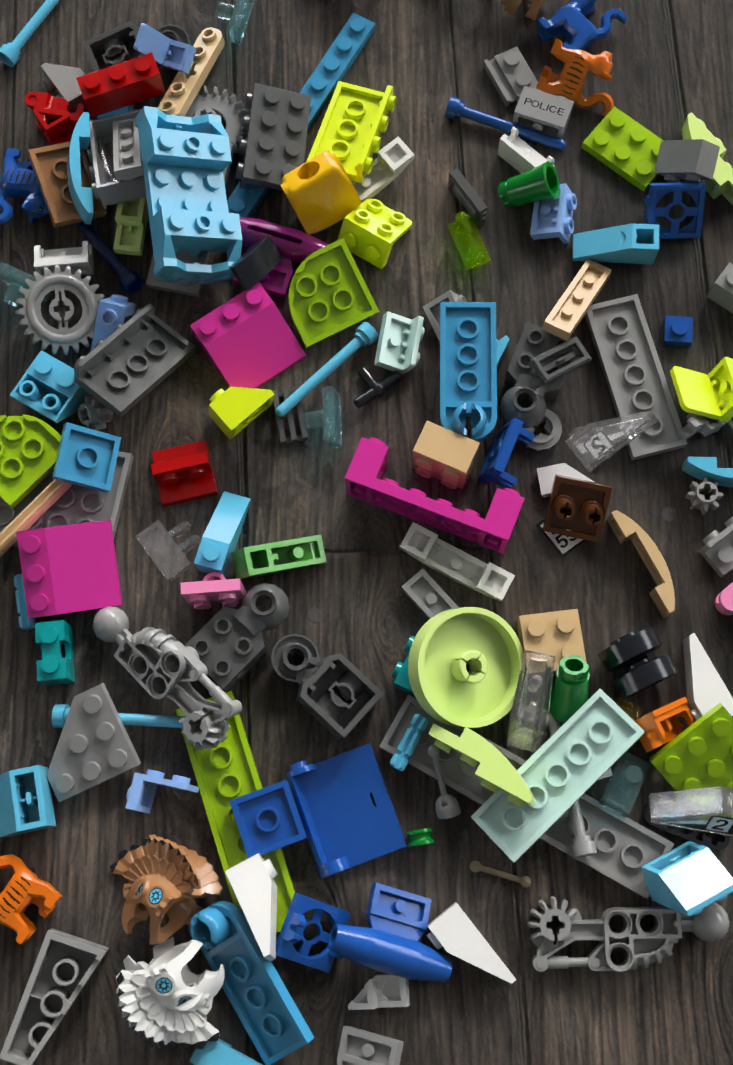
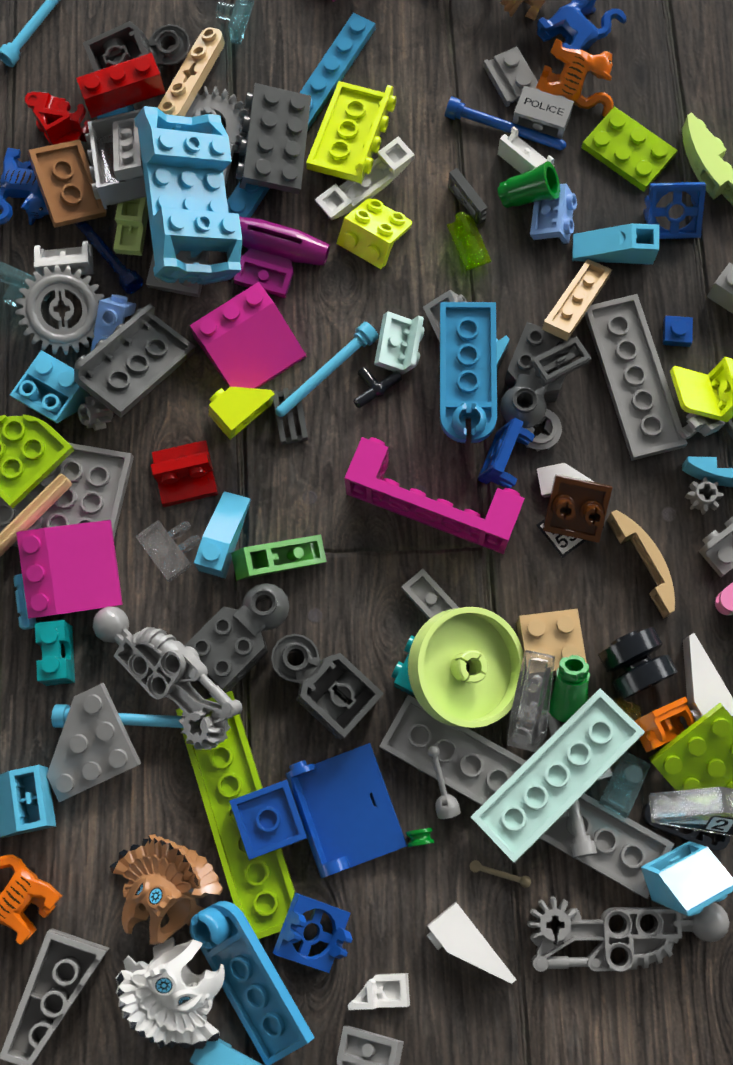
(64, 82): light grey slope -> none
(81, 196): medium azure slope -> none
(86, 457): dark azure plate -> none
(143, 789): light blue bracket -> none
(165, 51): light blue bracket -> none
(213, 590): bright pink plate -> none
(256, 263): black slope -> none
(257, 895): white slope -> none
(320, 192): yellow piece -> none
(328, 294): lime plate -> none
(328, 418): clear light blue tile -> none
(392, 942): blue plate -> none
(409, 742): medium azure axle -> none
(444, 455): tan brick -> none
(455, 563): white slope -> none
(494, 767): yellowish green slope -> none
(604, 438): clear slope -> none
(686, 160): light grey brick -> none

